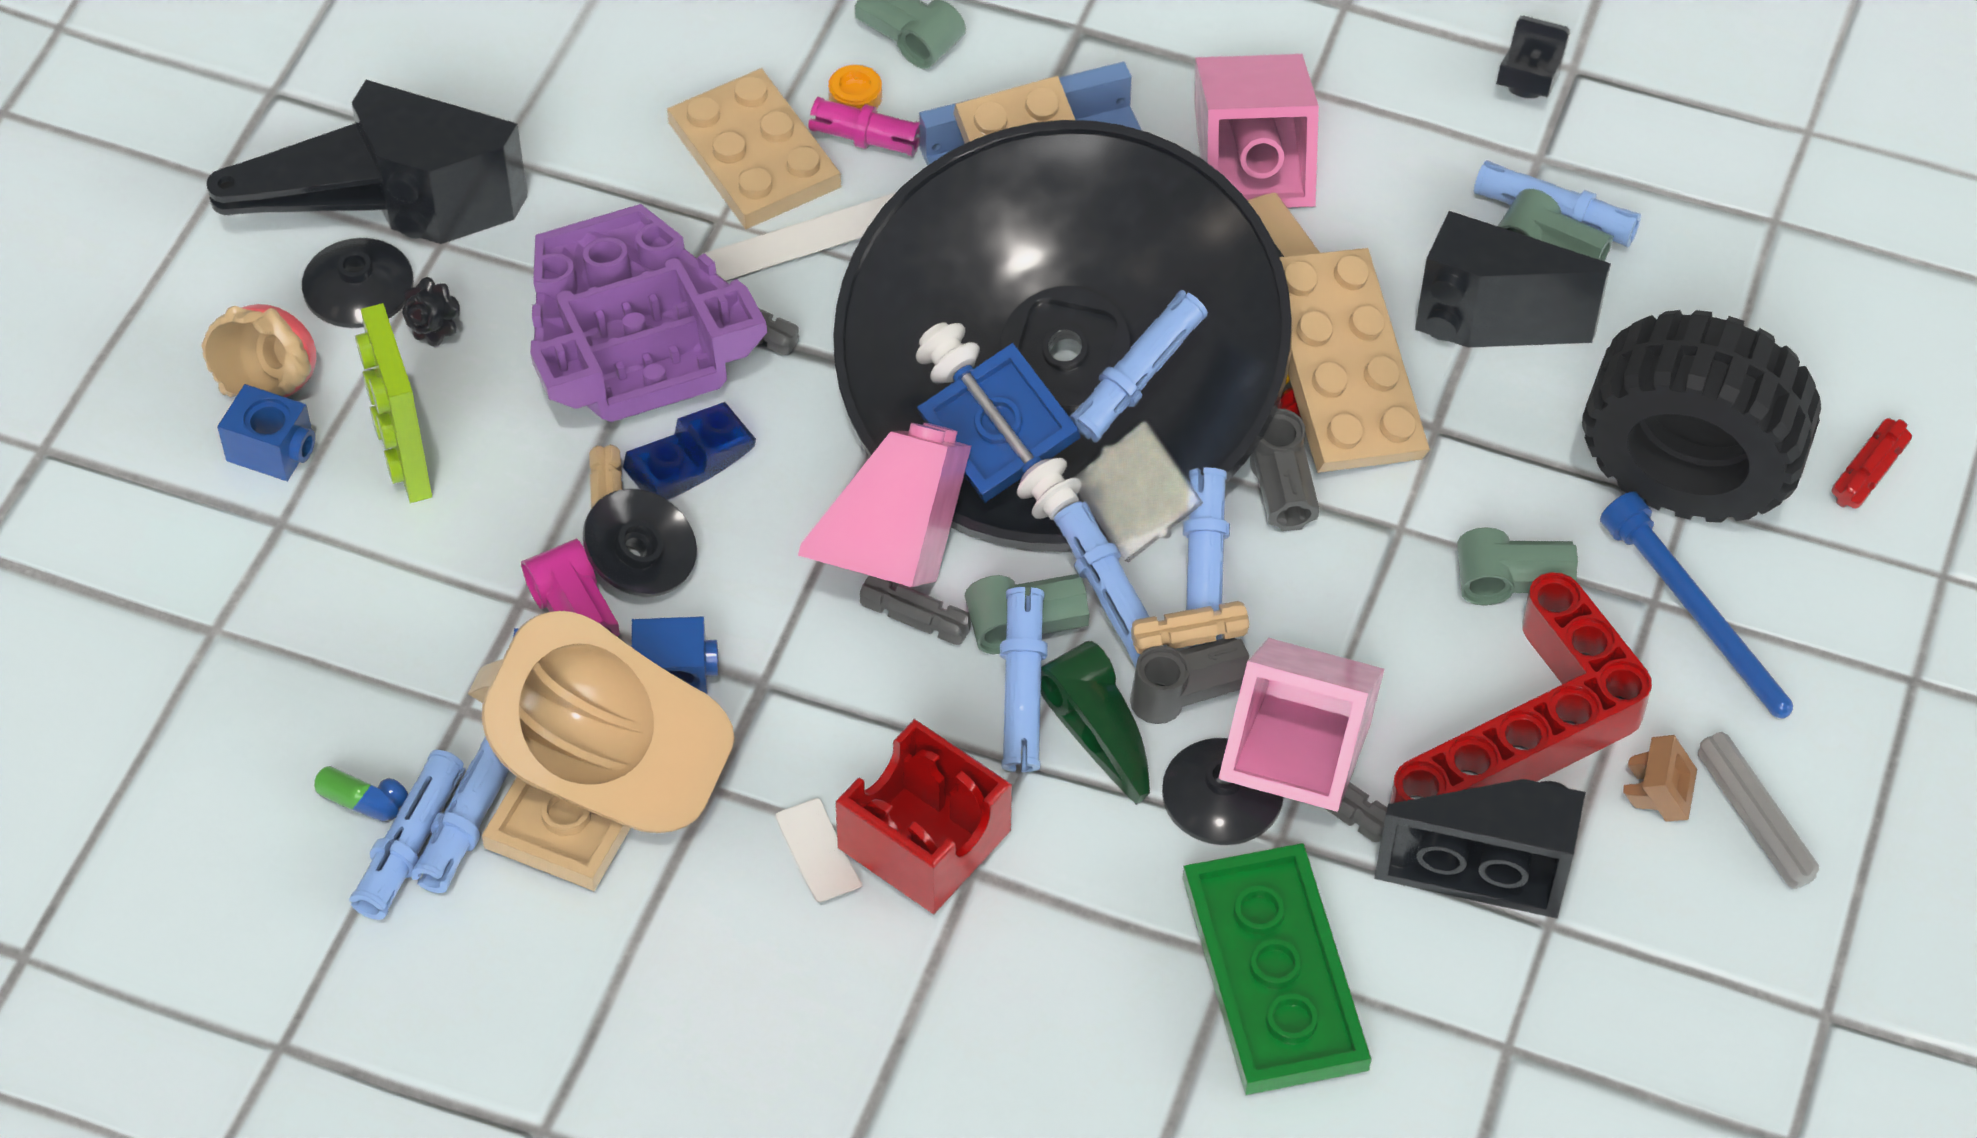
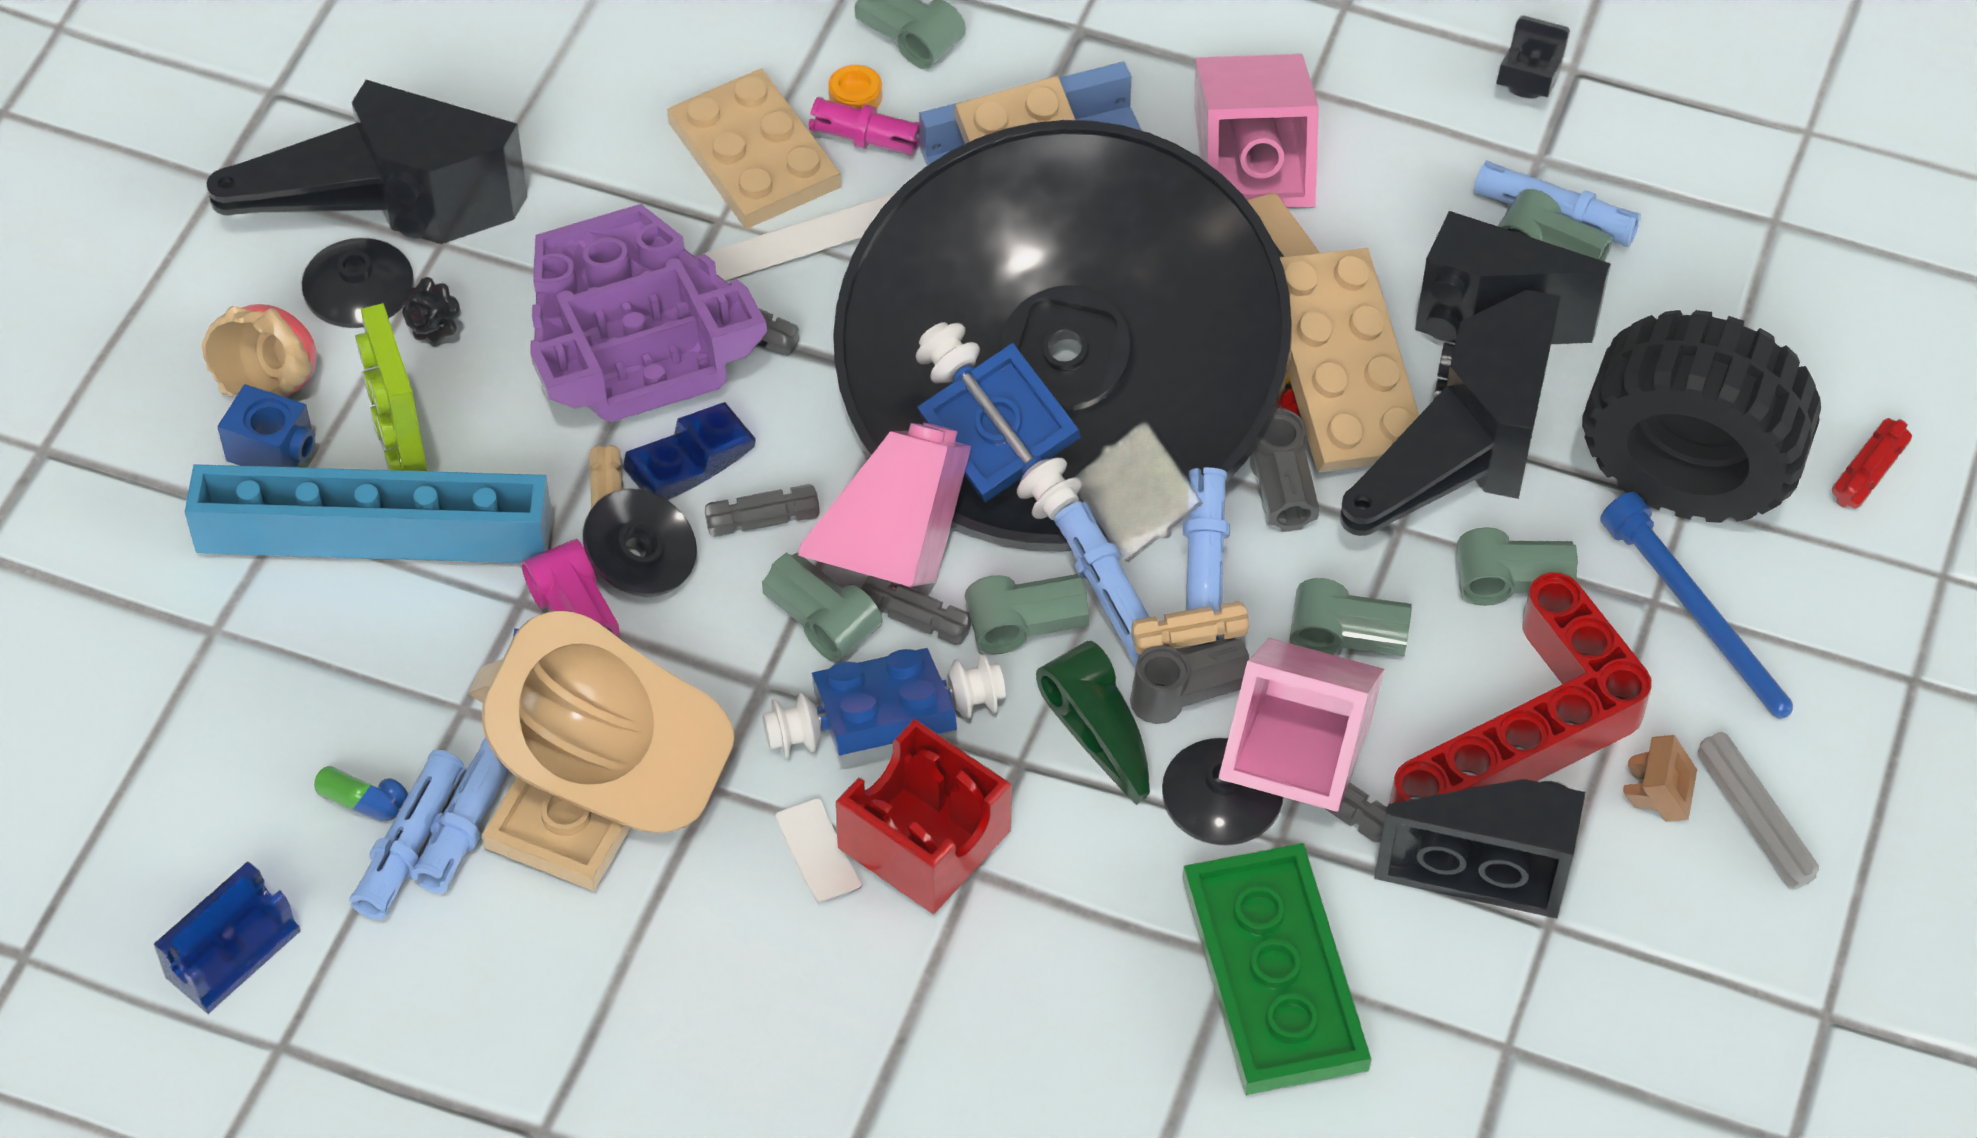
(226, 938): none -> clear blue hinge
(368, 513): none -> dark azure brick
(678, 647): blue brick -> none
(762, 510): none -> dark grey axle
(831, 615): none -> sand green piece
(878, 698): none -> blue plate
(1023, 658): light blue pin -> none
(1123, 383): light blue pin -> none
(1332, 619): none -> sand green piece
(1474, 425): none -> black slope

